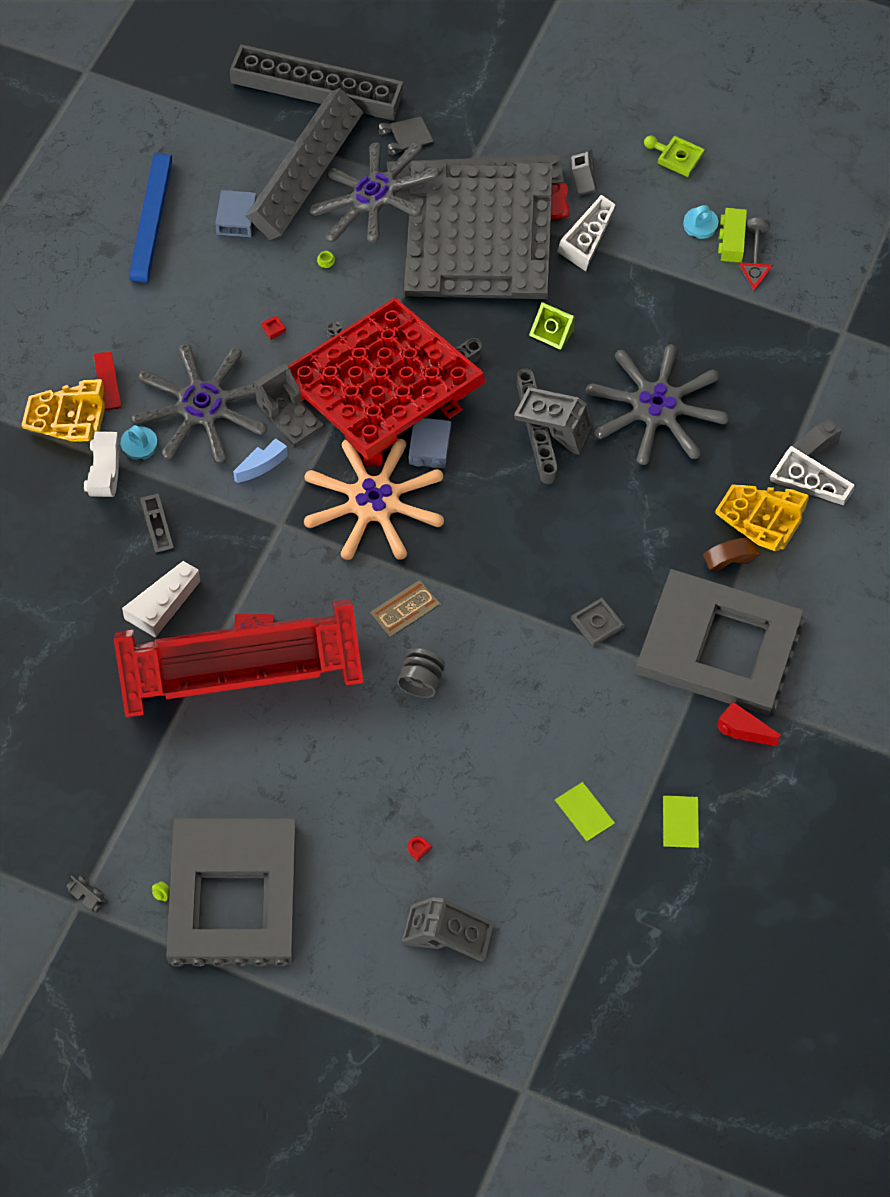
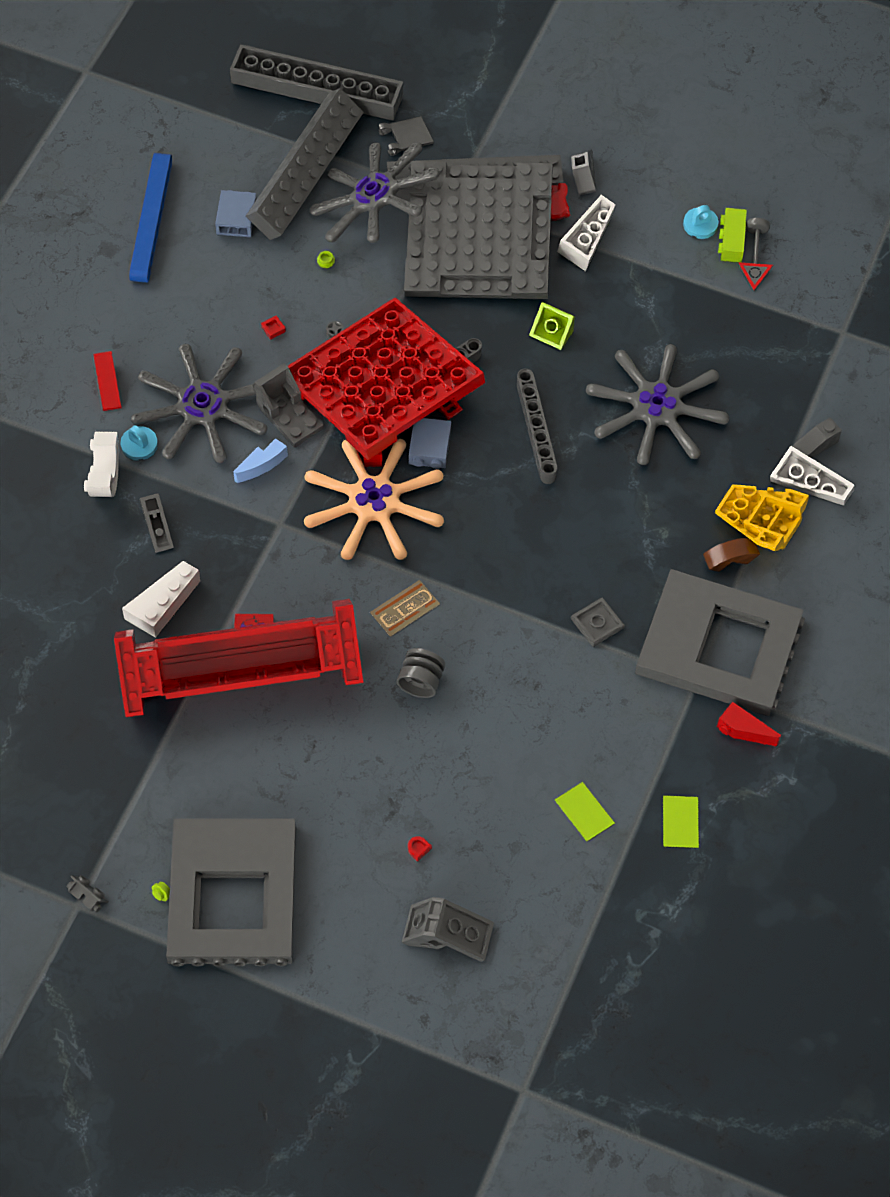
(69, 413): yellow wedge -> none
(563, 414): dark grey bracket -> none
(676, 147): lime plate -> none

